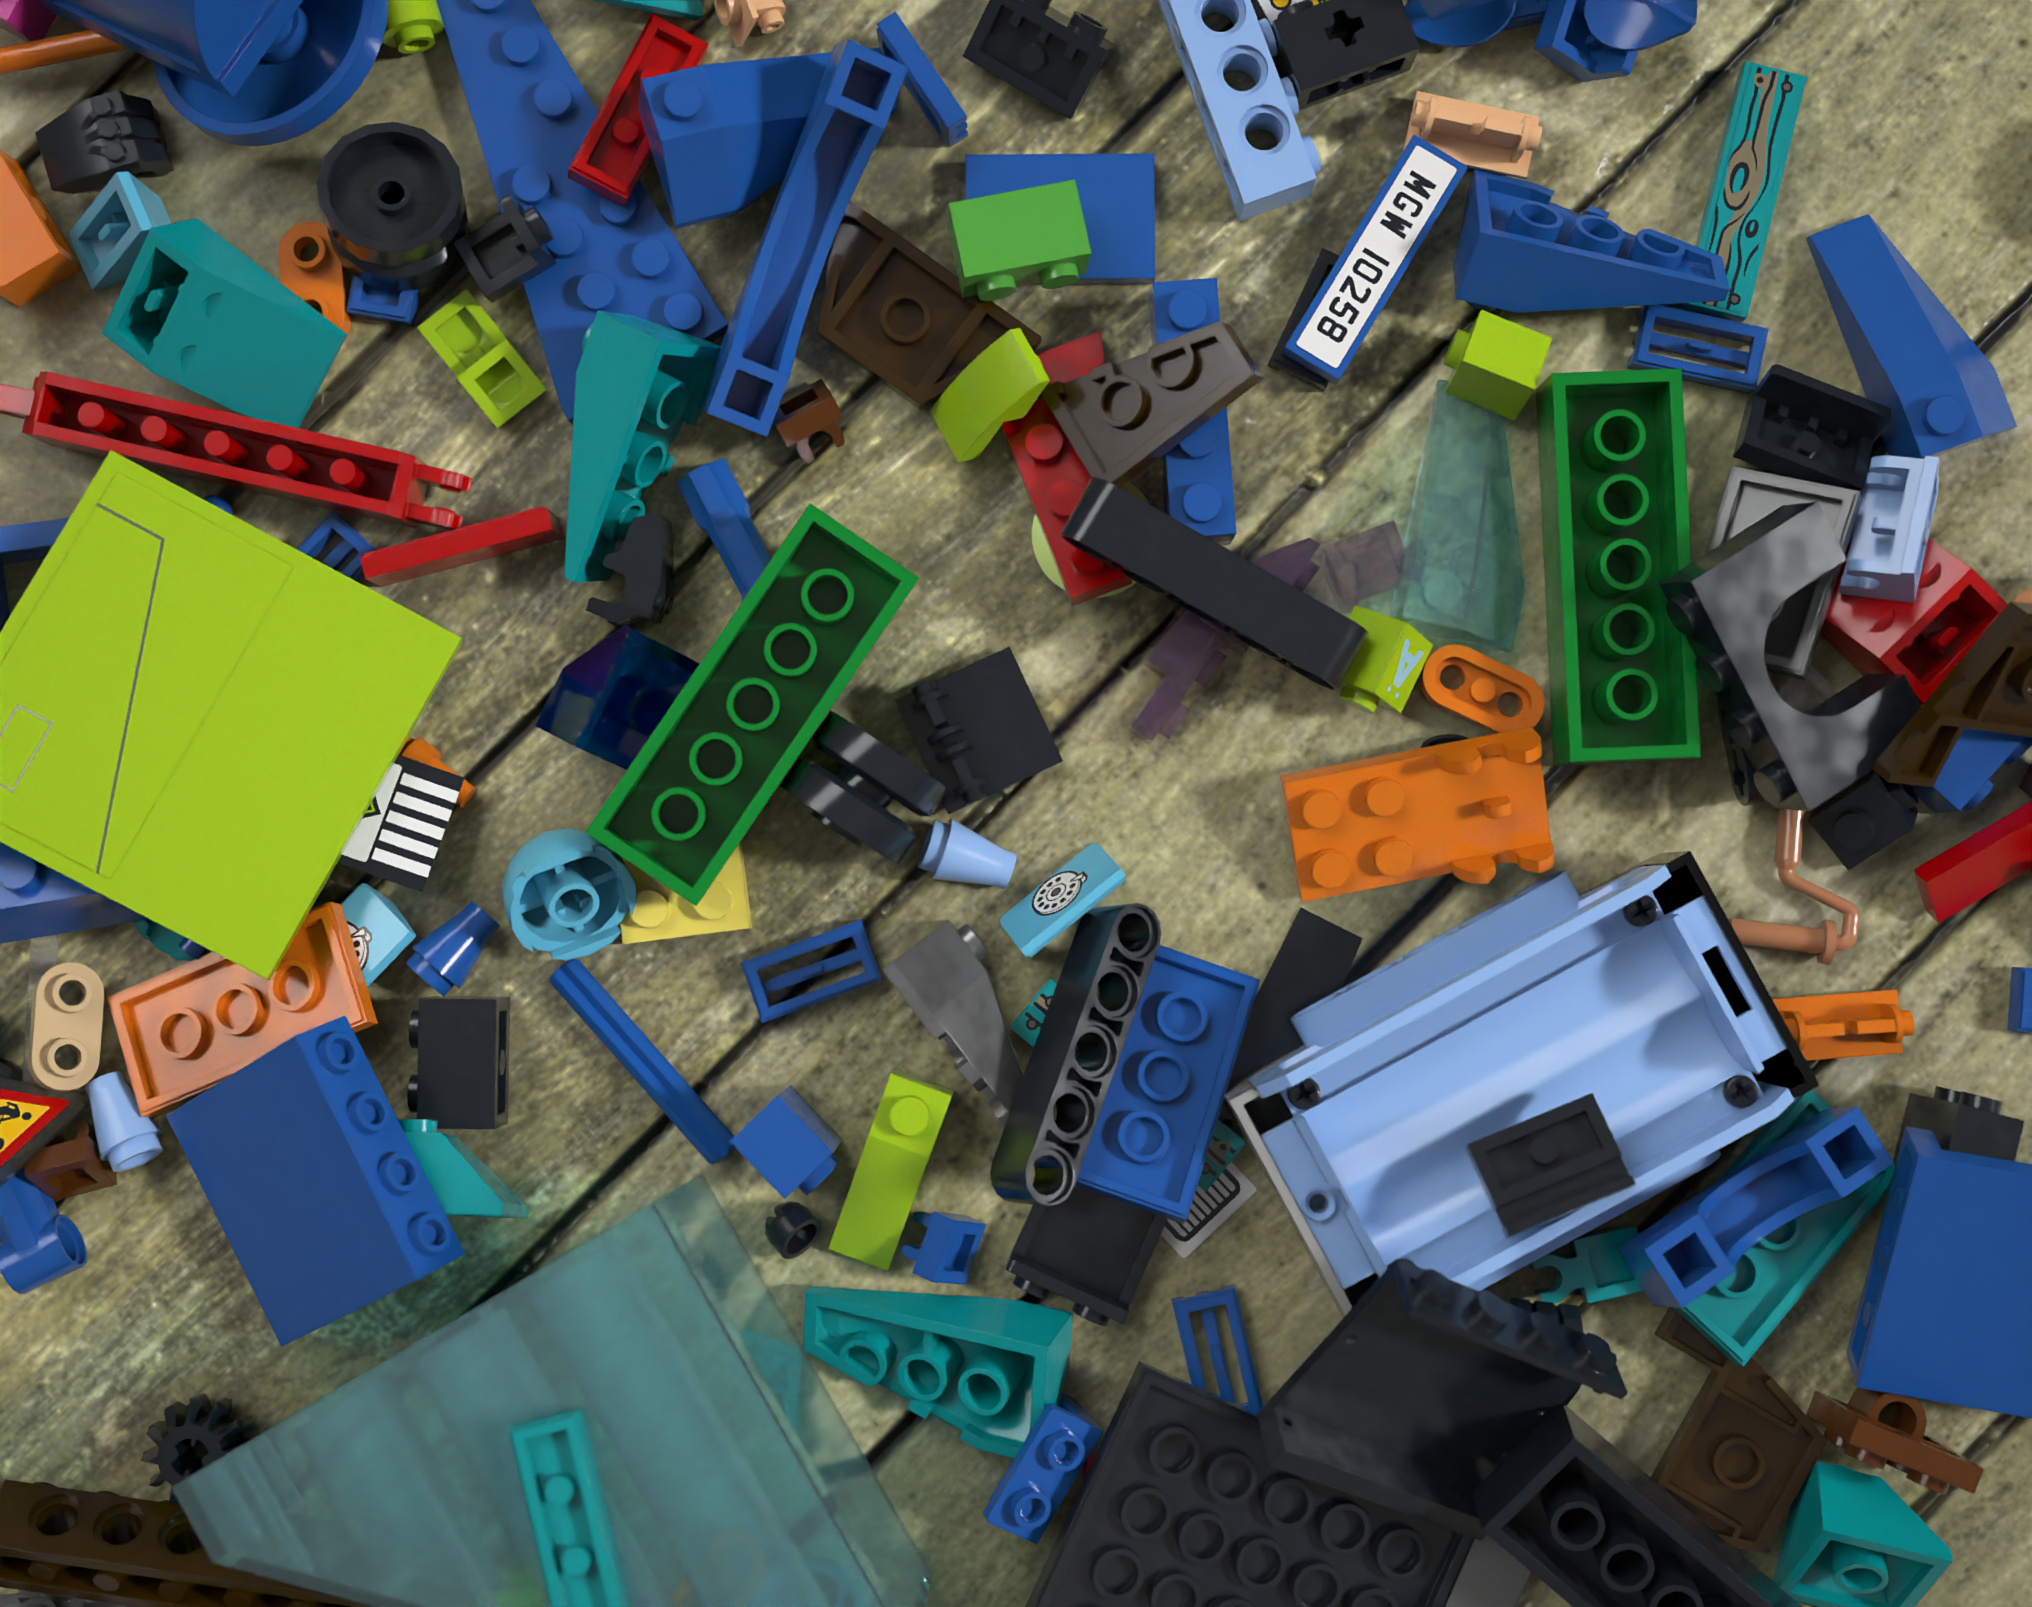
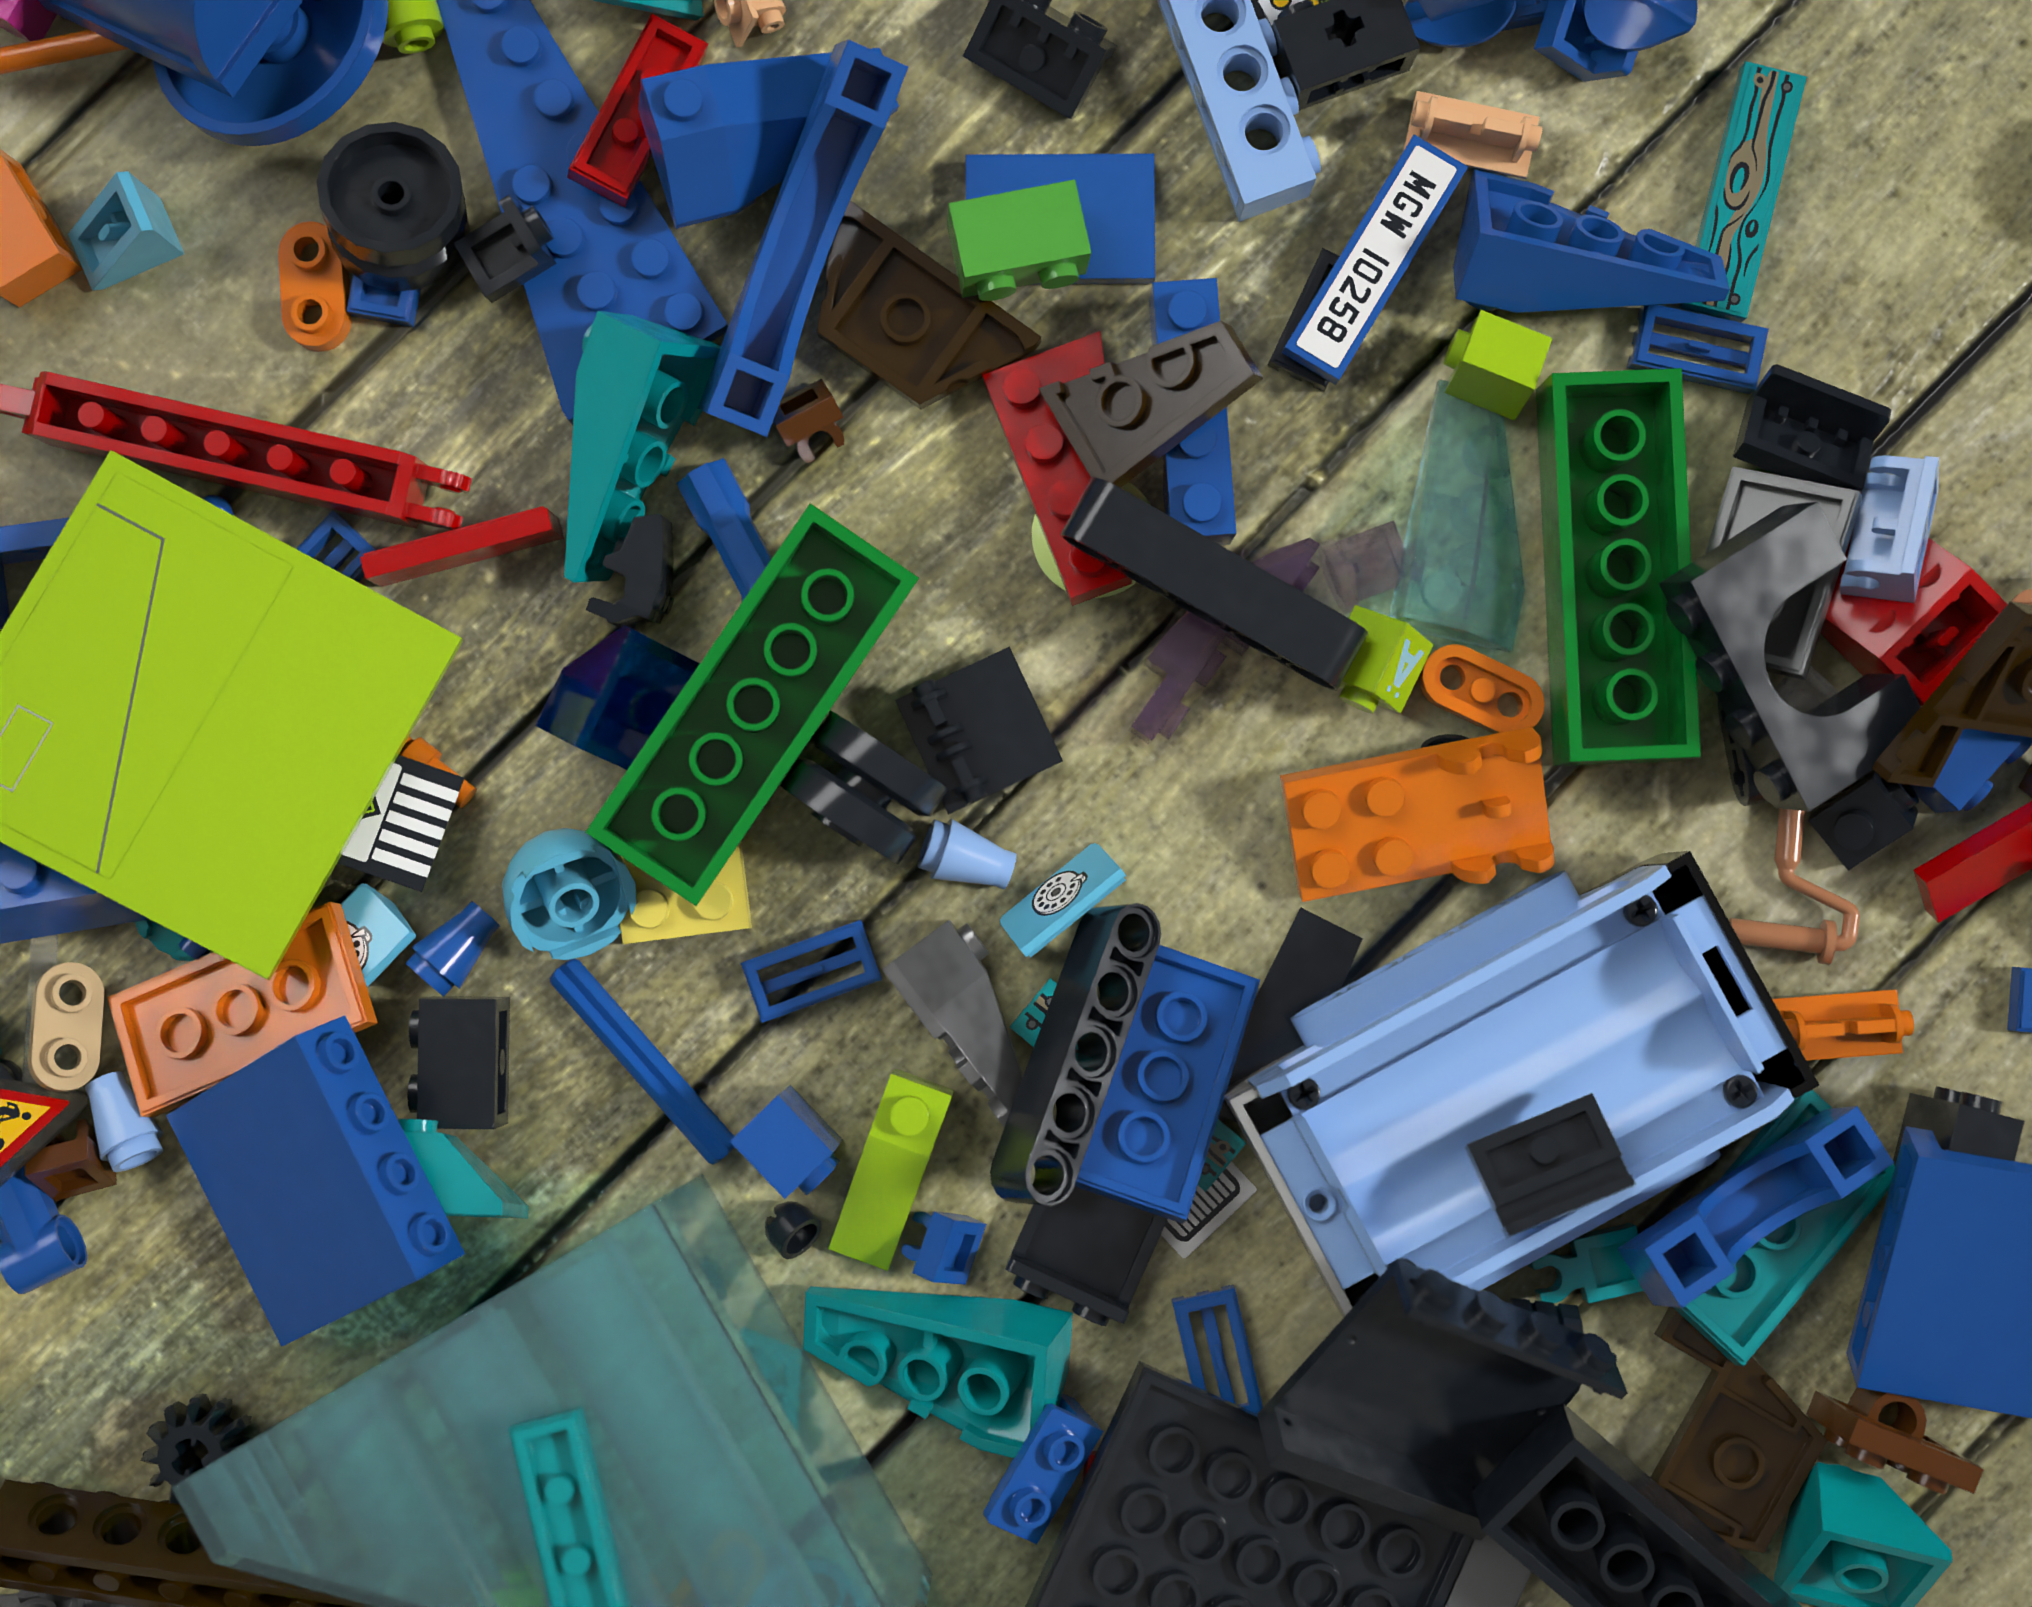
(103, 138): black hand -> none
(222, 325): teal slope -> none
(482, 358): lime slope -> none
(923, 80): blue tile -> none
(989, 391): lime slope -> none
(1907, 345): blue wedge -> none

